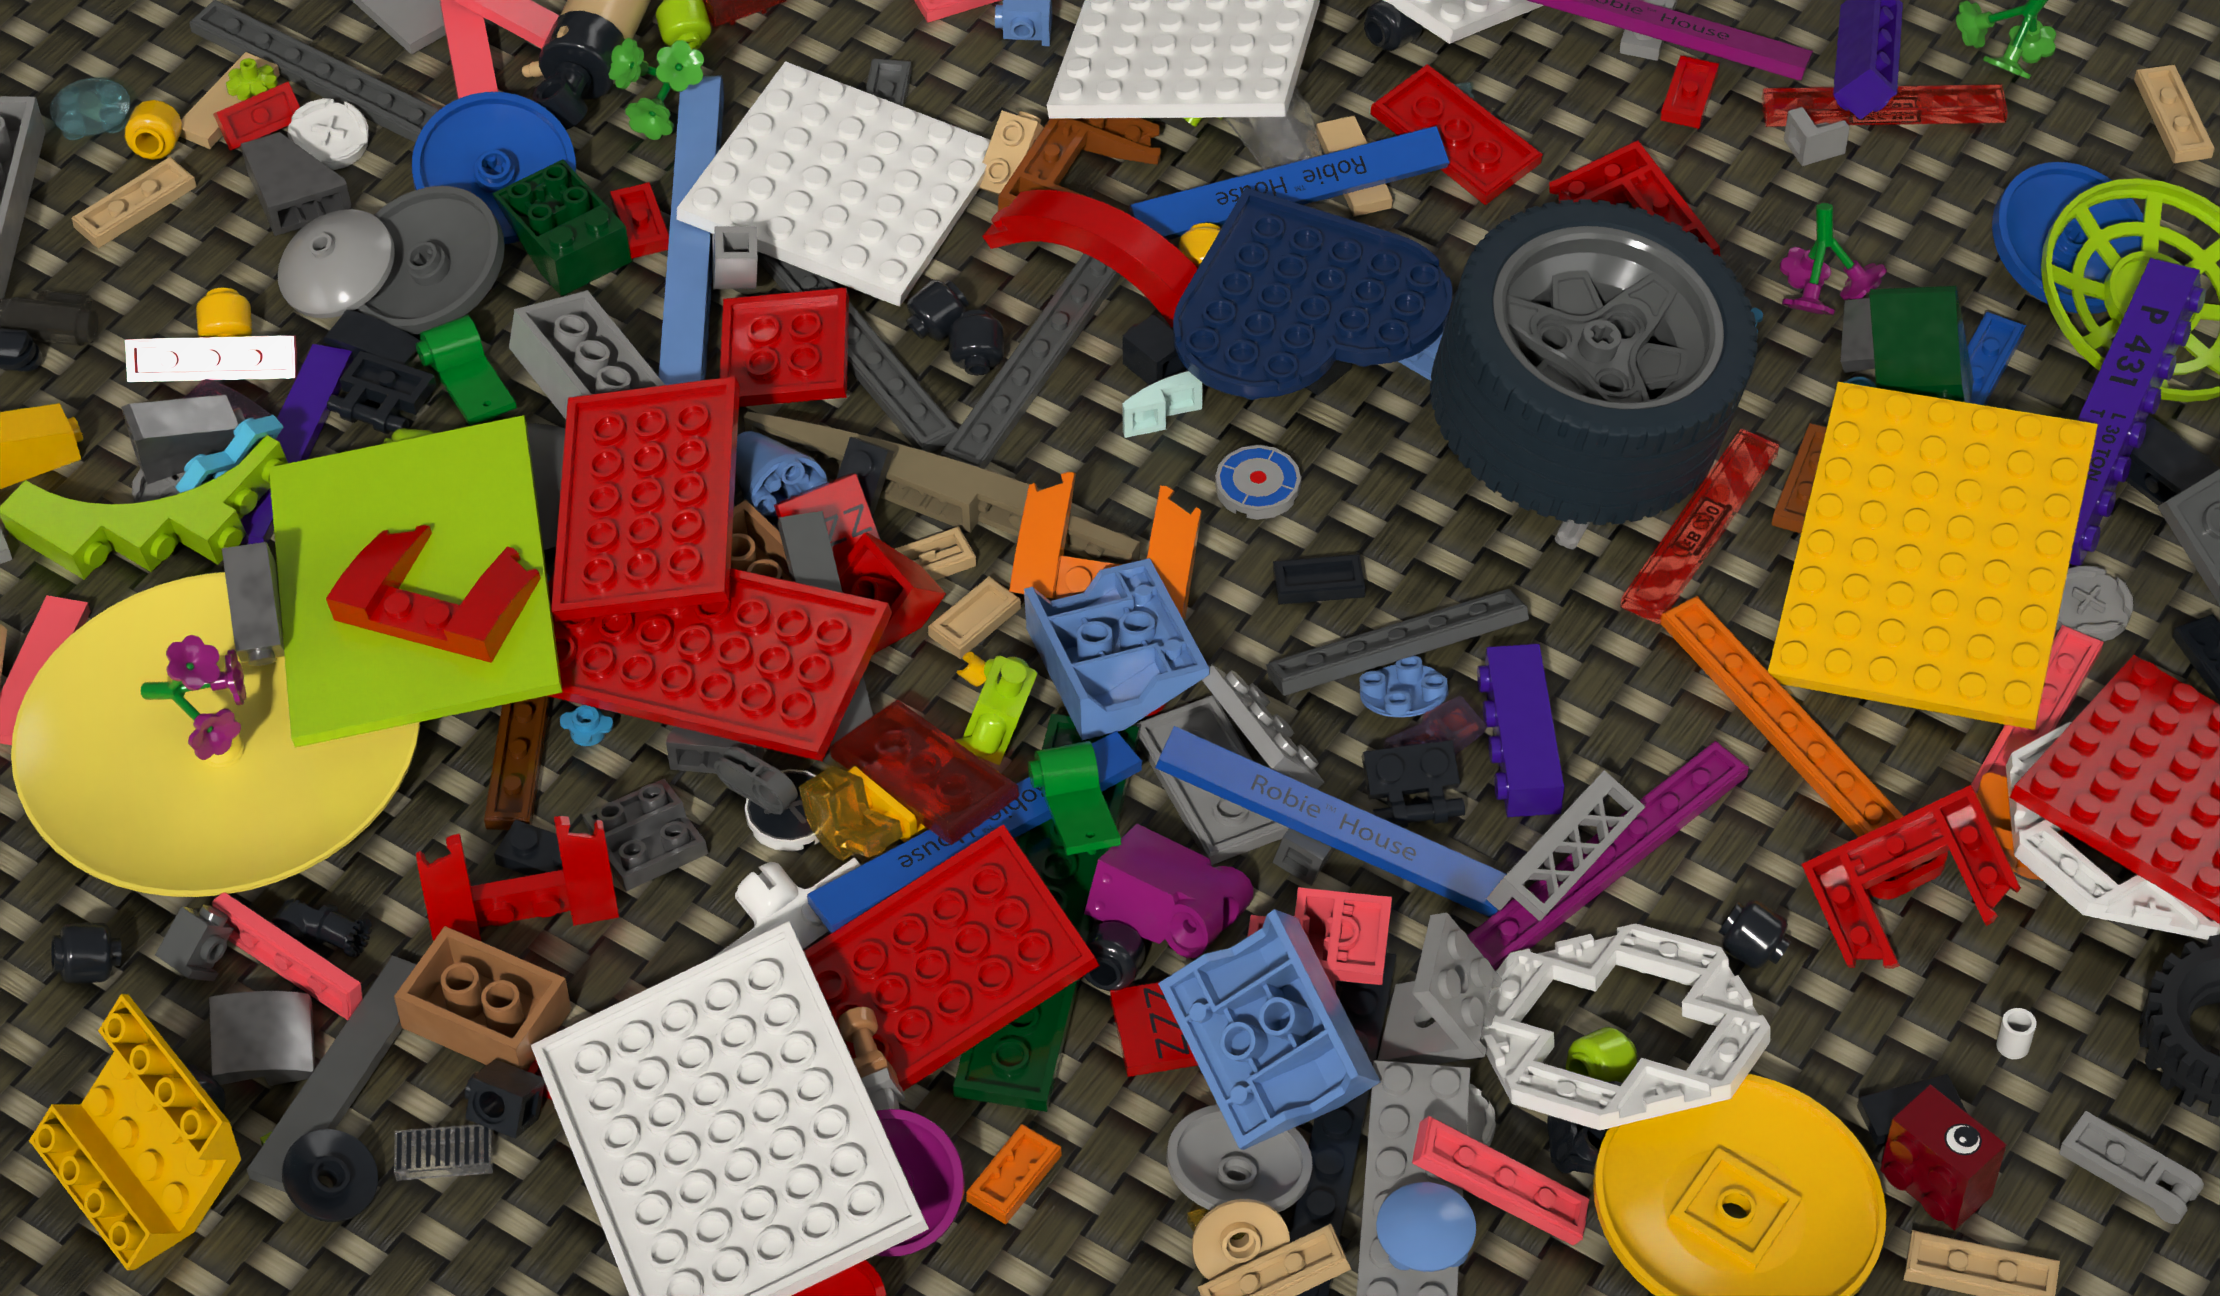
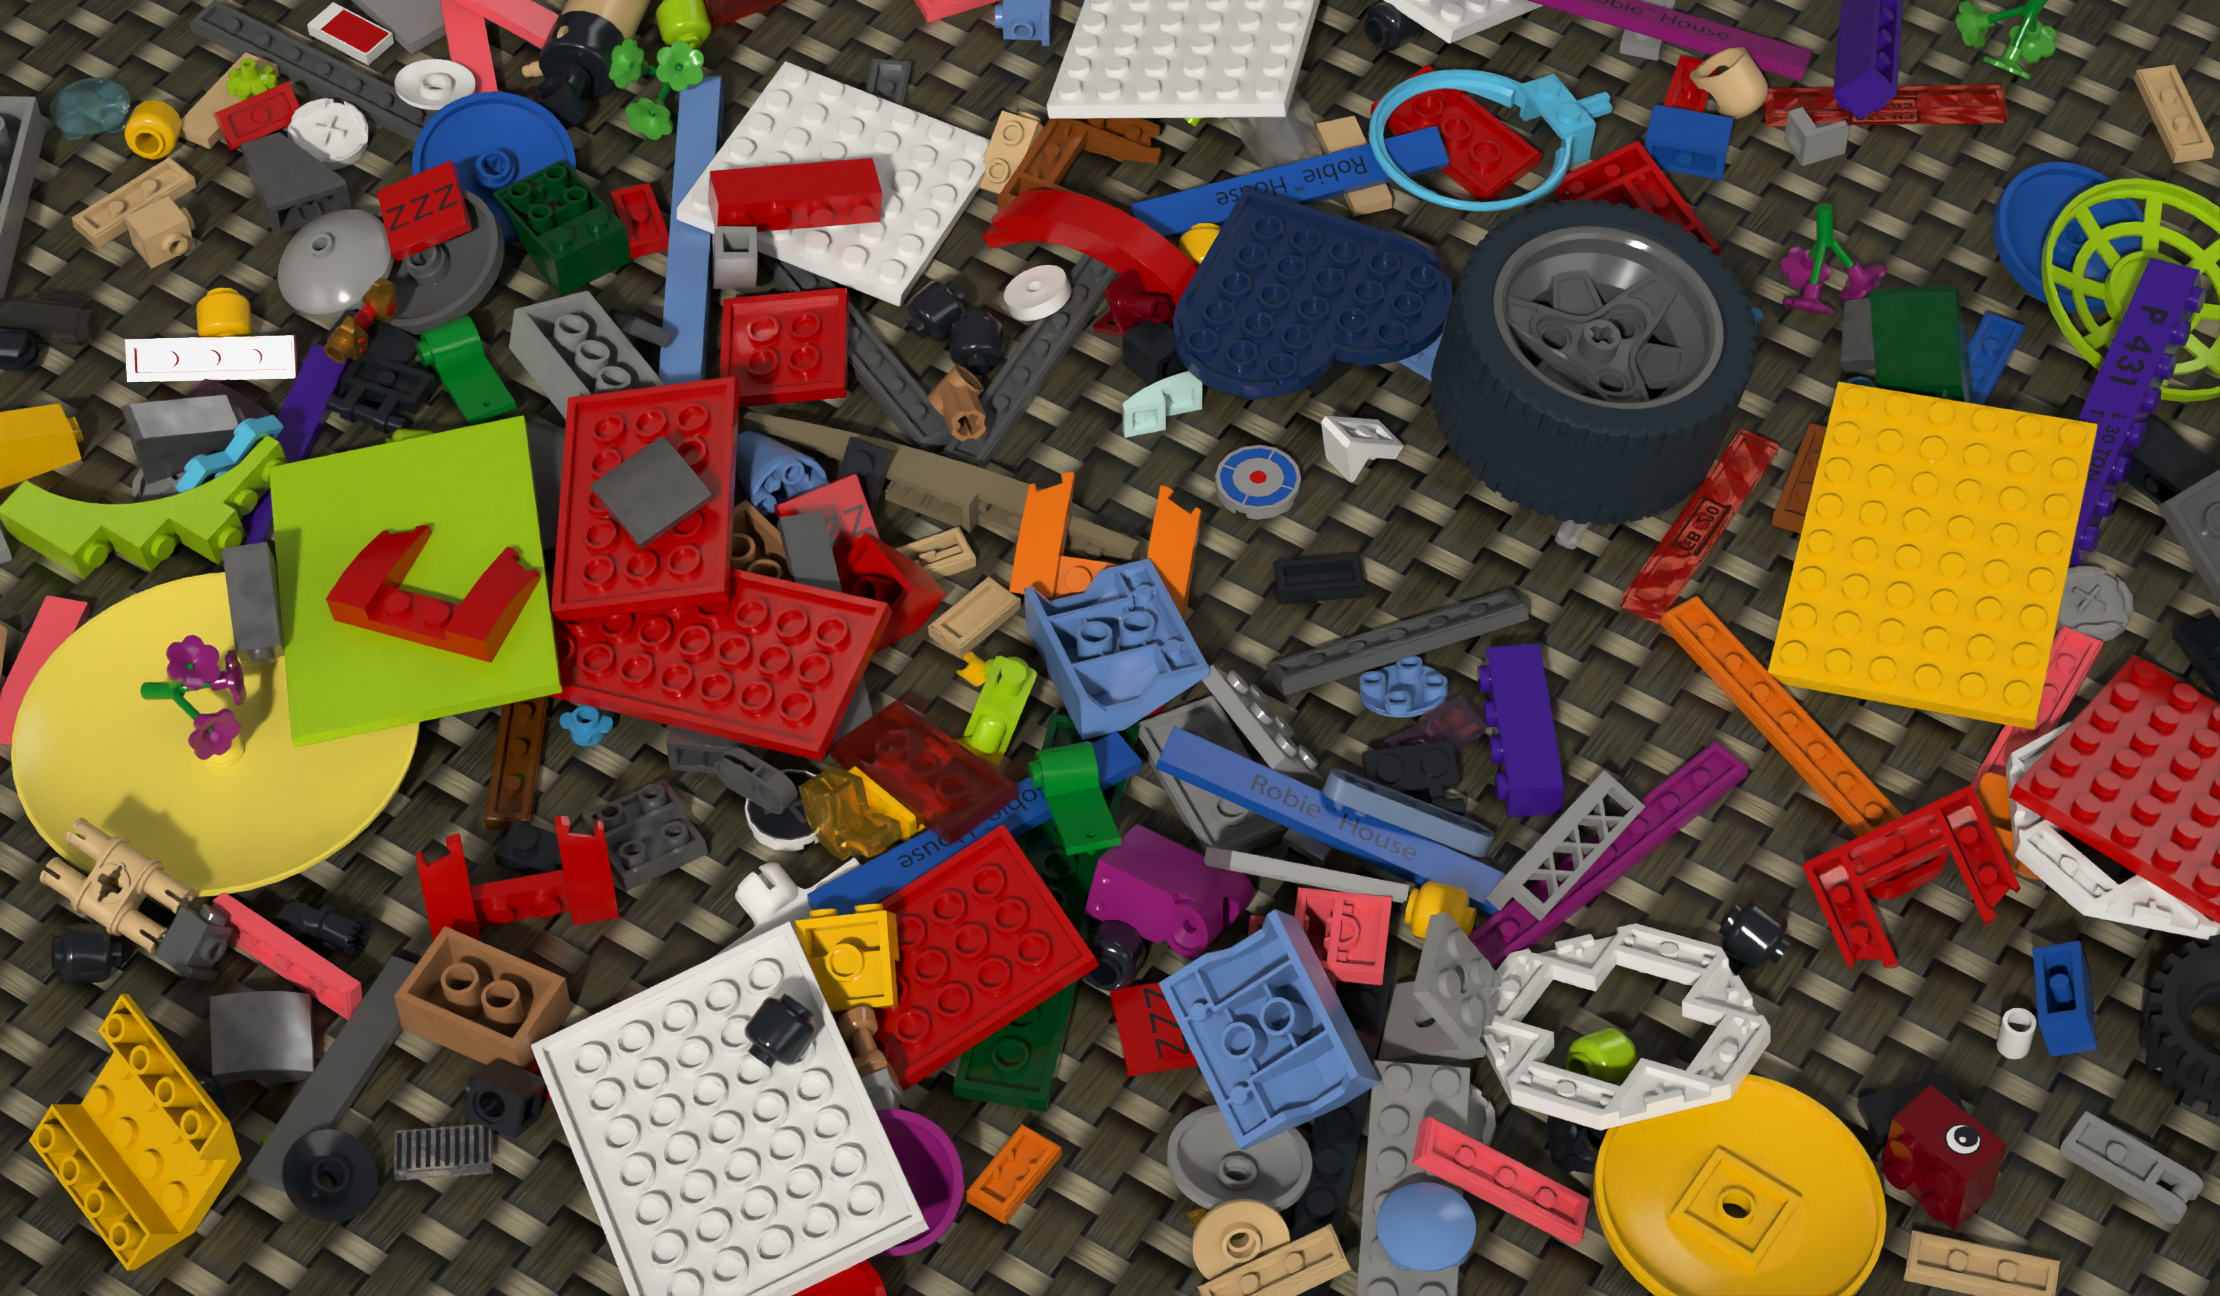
(100, 899): none -> tan pin
(161, 231): none -> tan brick
(350, 33): none -> tile
(350, 337): none -> pearl gold piece
(424, 210): none -> red tile
(433, 83): none -> white dish
(640, 327): none -> black tile
(651, 492): none -> flat silver slope
(780, 1030): none -> black head
(796, 195): none -> red brick
(852, 956): none -> yellow plate
(959, 403): none -> medium nougat piece
(1037, 292): none -> white piece
(1130, 306): none -> dark red bracket
(1304, 874): none -> light grey tile
(1354, 441): none -> white slope
(1408, 812): none -> sand blue beam
(1436, 899): none -> yellow head
(1540, 97): none -> medium azure brick
(1689, 141): none -> blue brick
(1736, 90): none -> tan helmet
(2064, 999): none -> blue brick

